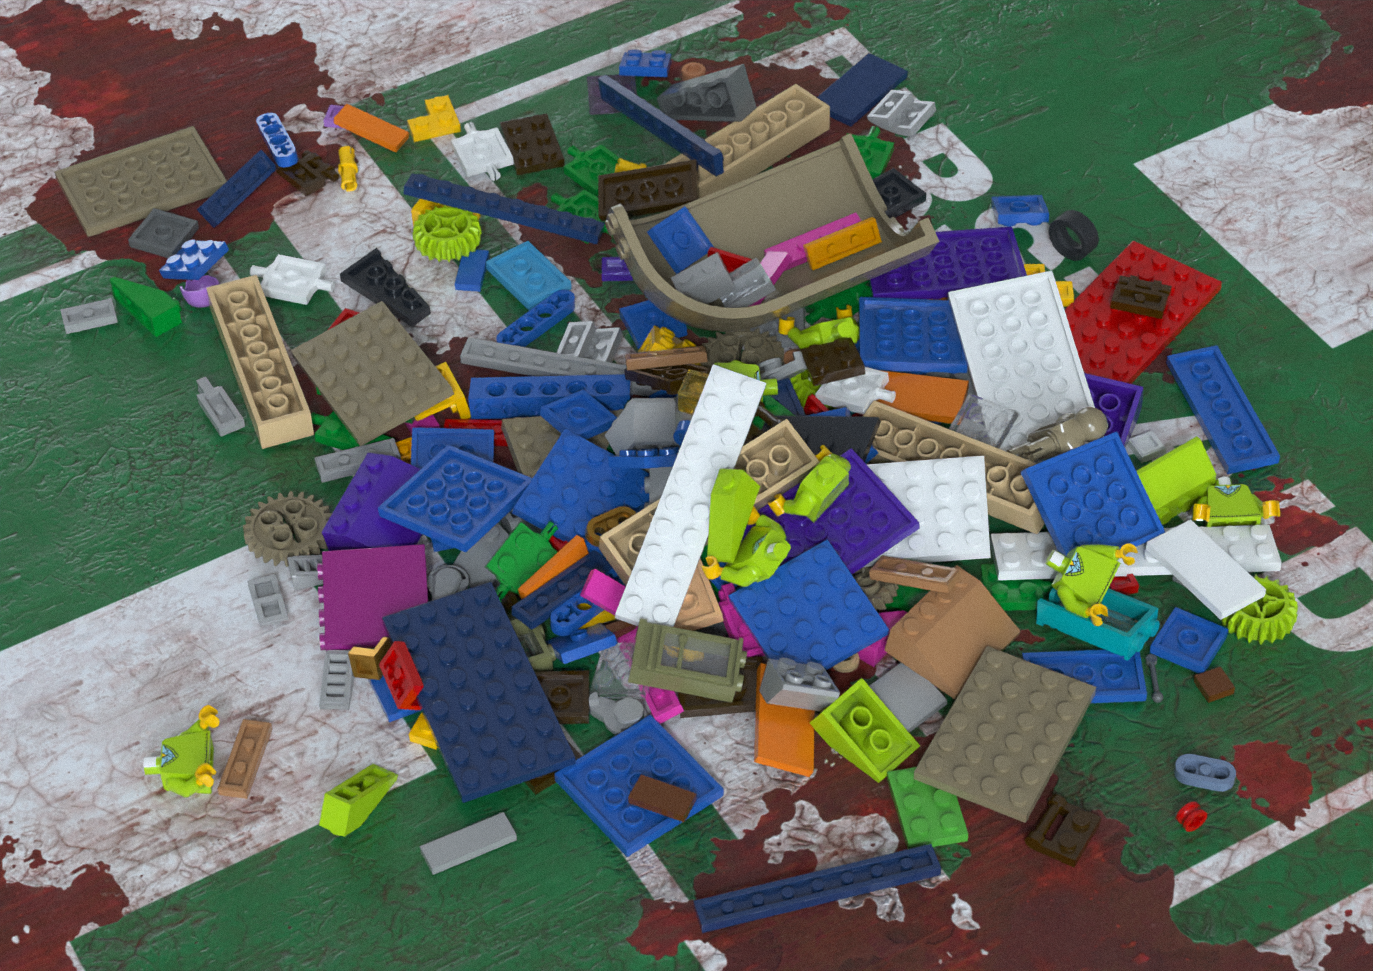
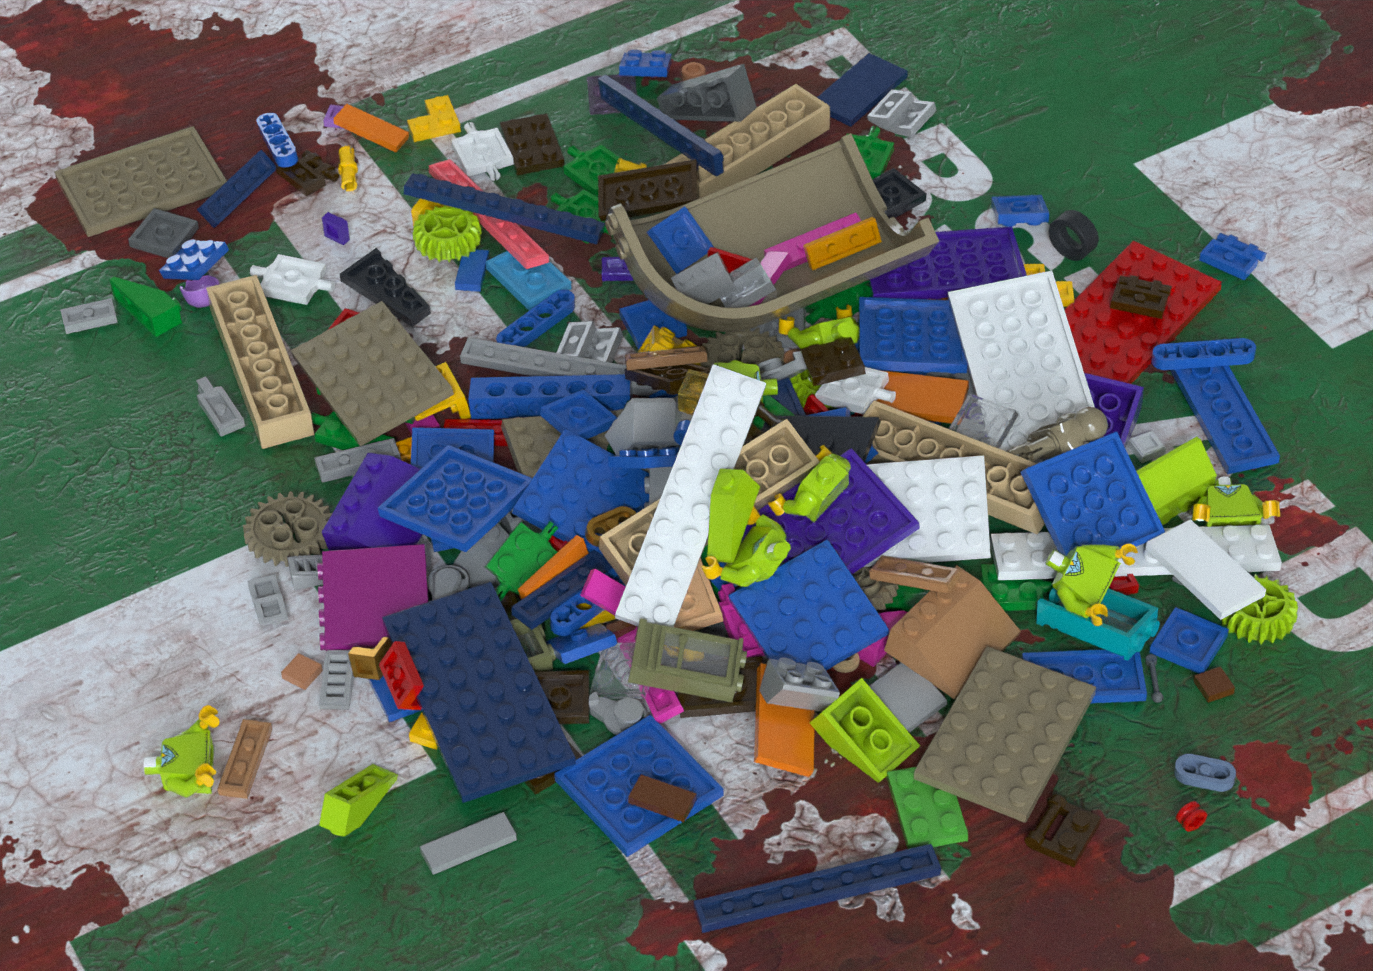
(301, 671): none -> nougat tile
(335, 228): none -> dark purple plate
(508, 234): none -> coral tile
(1204, 357): none -> blue beam
(1232, 255): none -> blue plate

